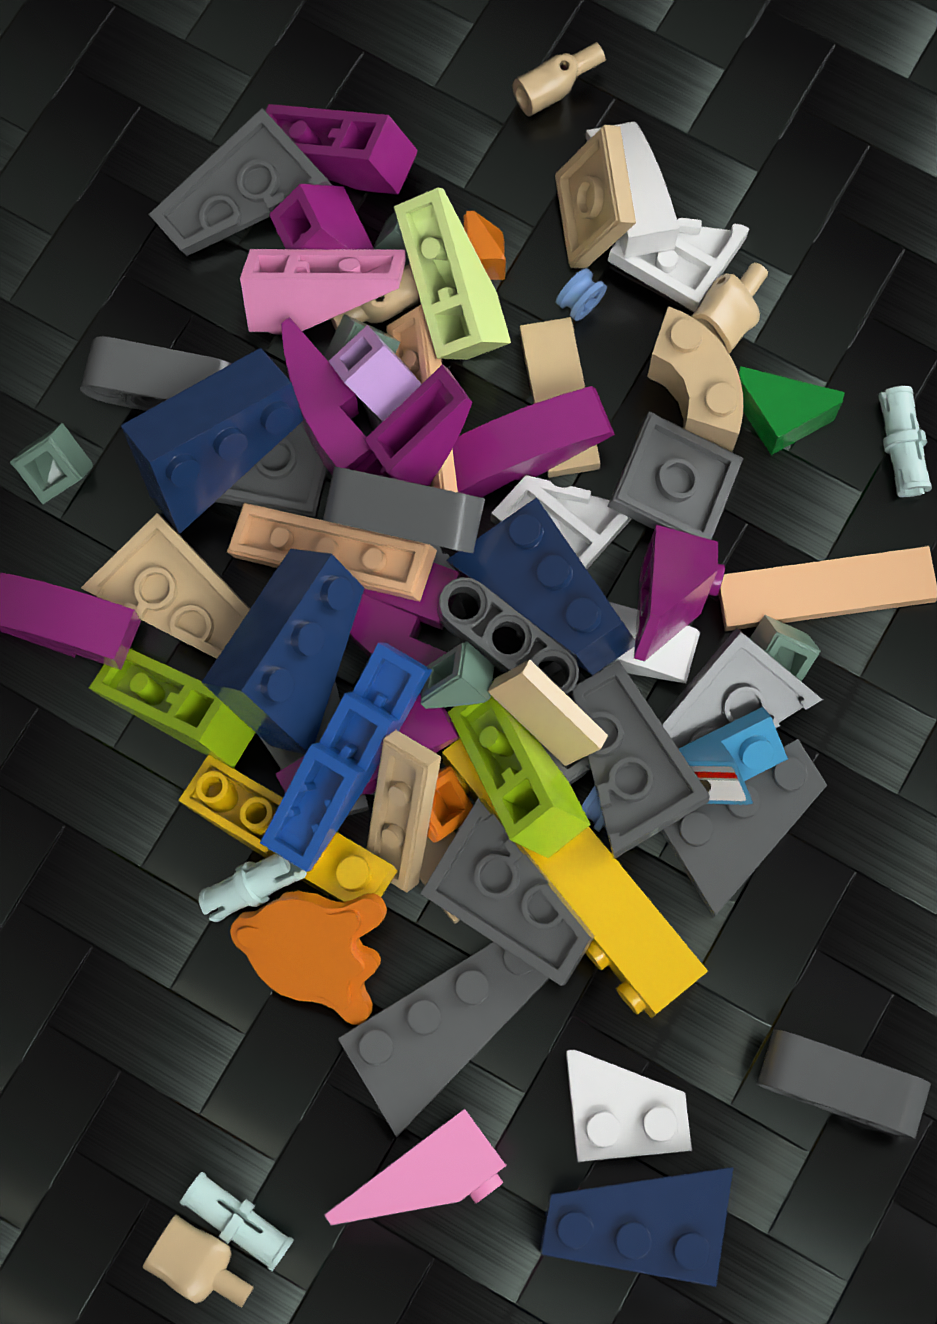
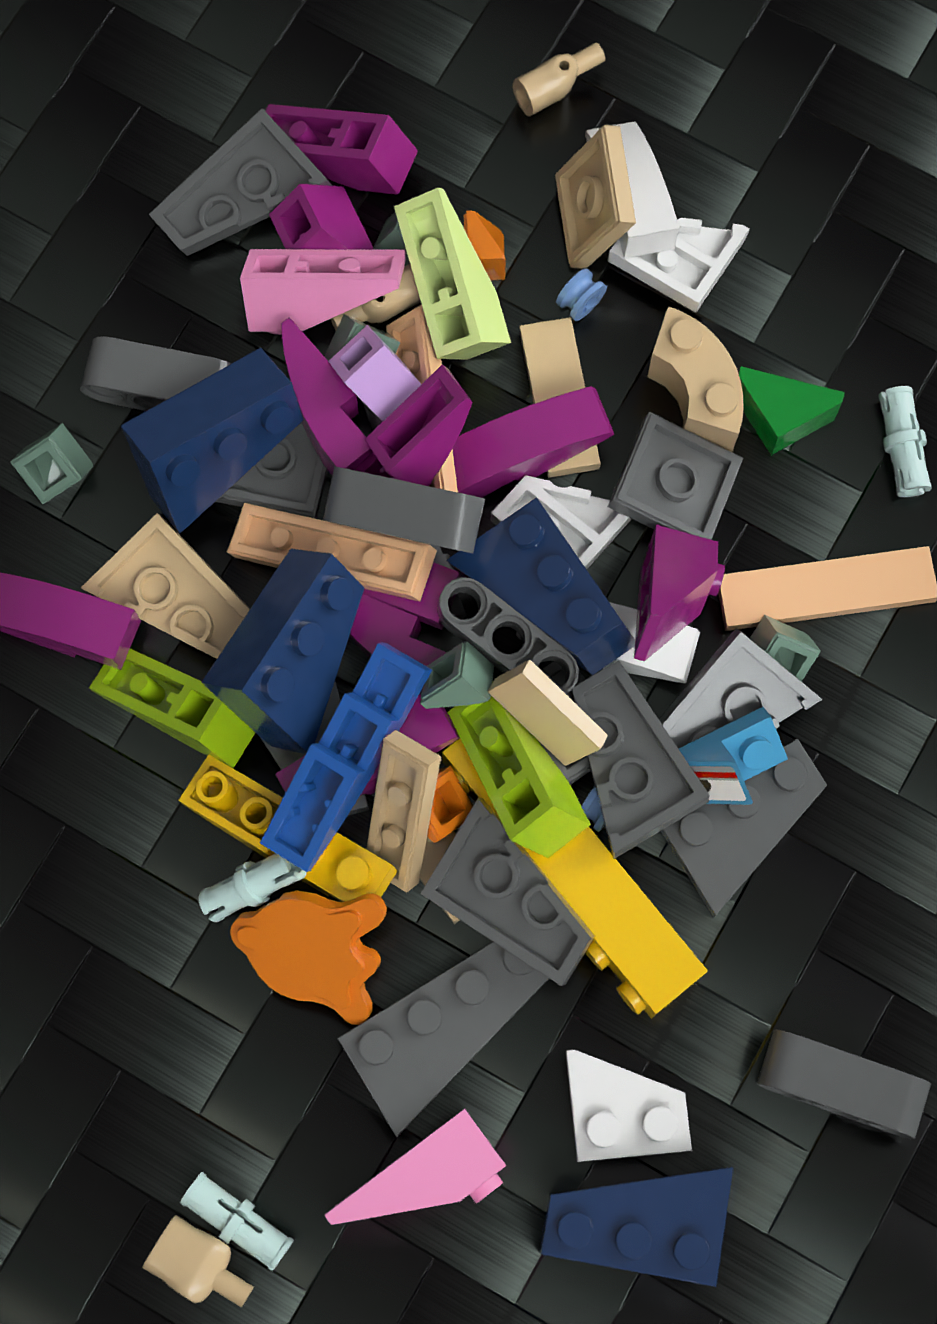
(730, 307): tan piece -> none

